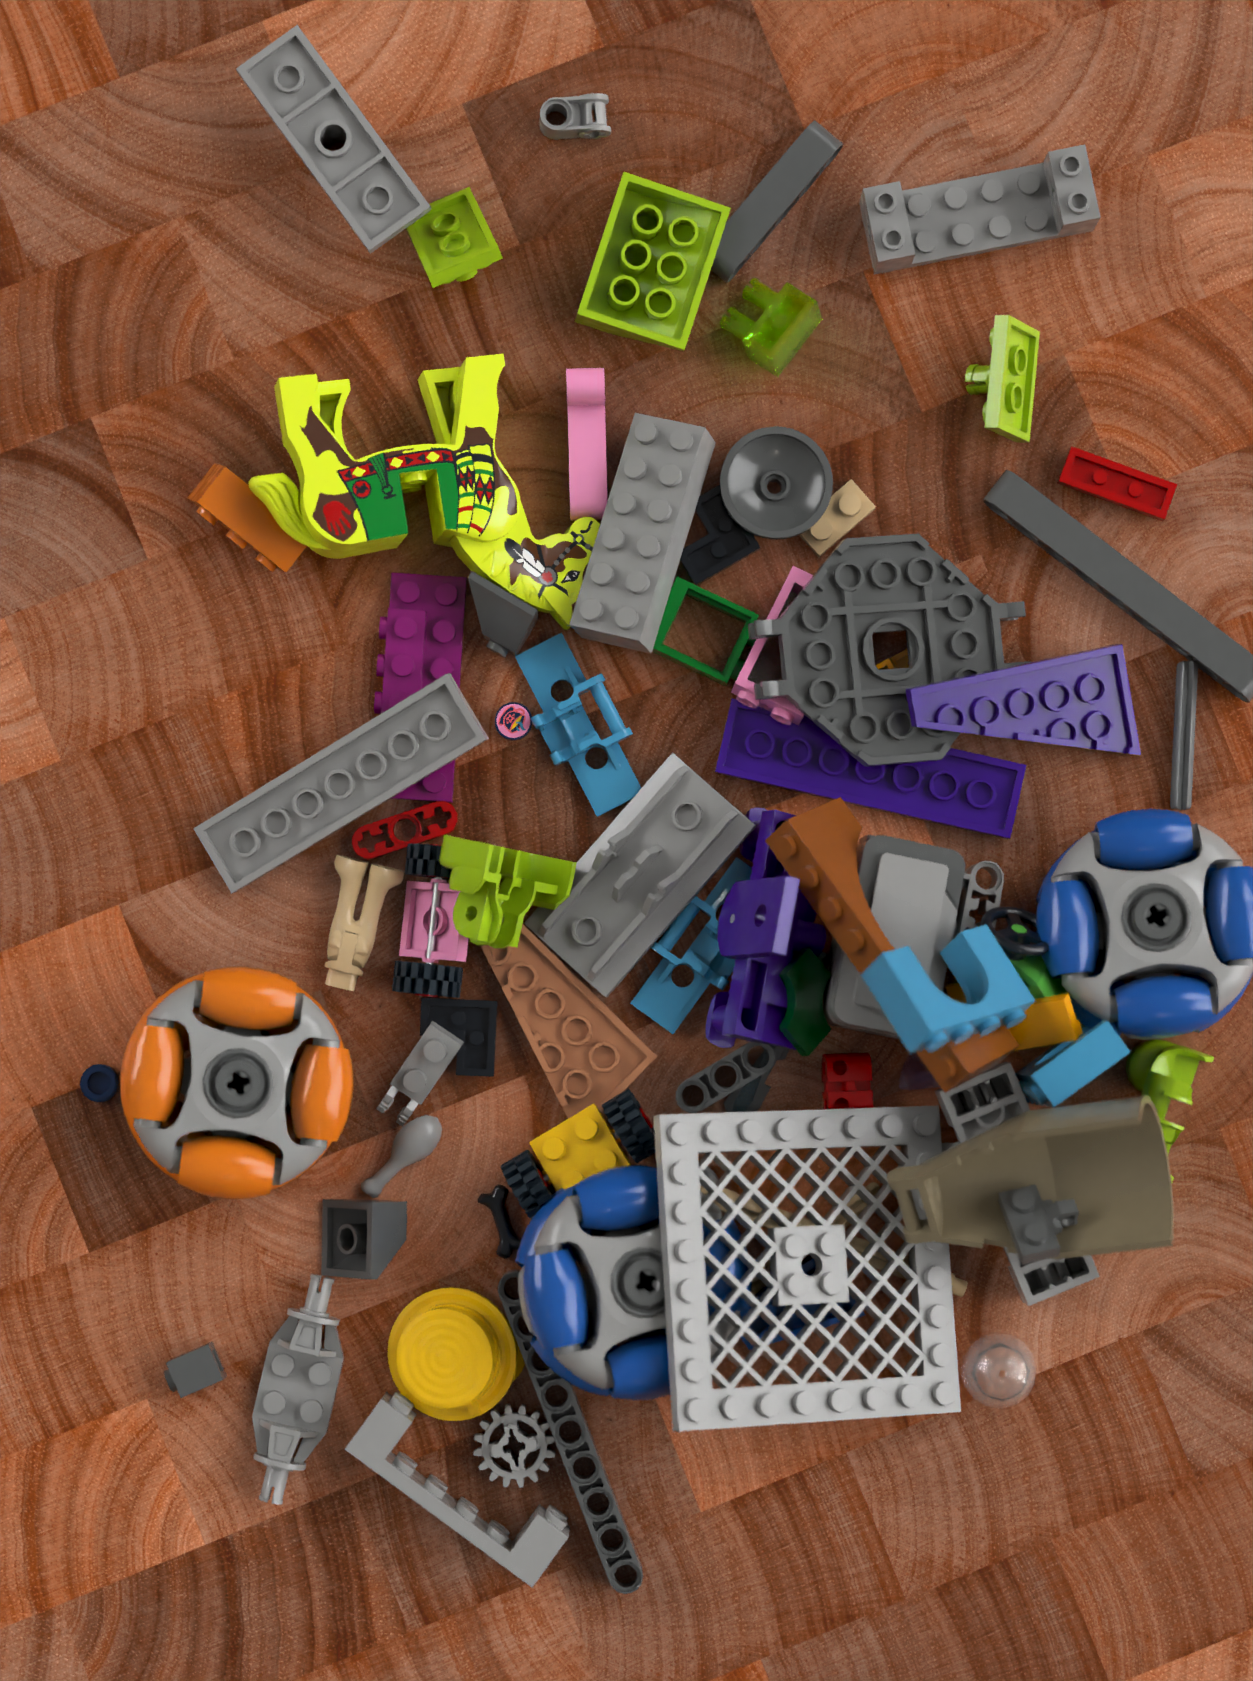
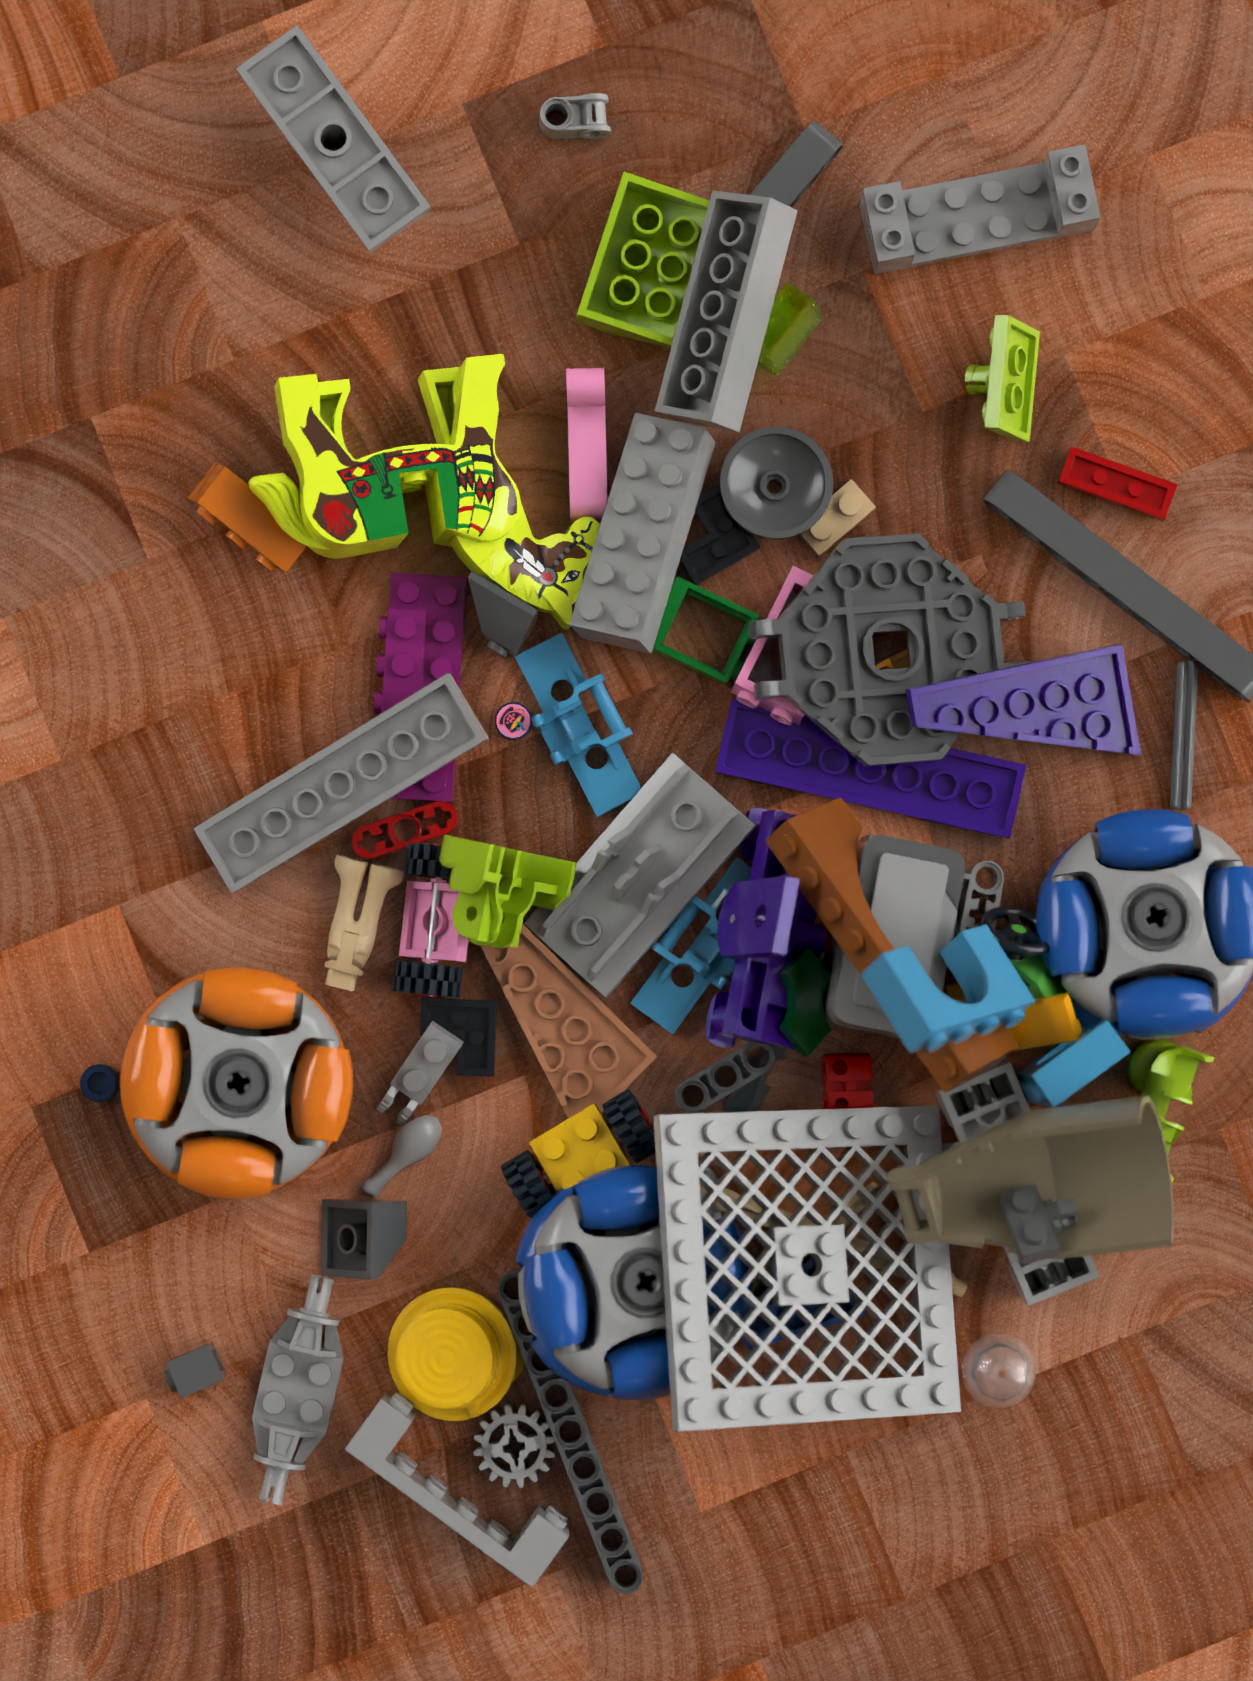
(454, 239): lime plate -> none
(497, 1204): black piece -> none
(726, 310): none -> light grey brick
(915, 1074): tile -> none

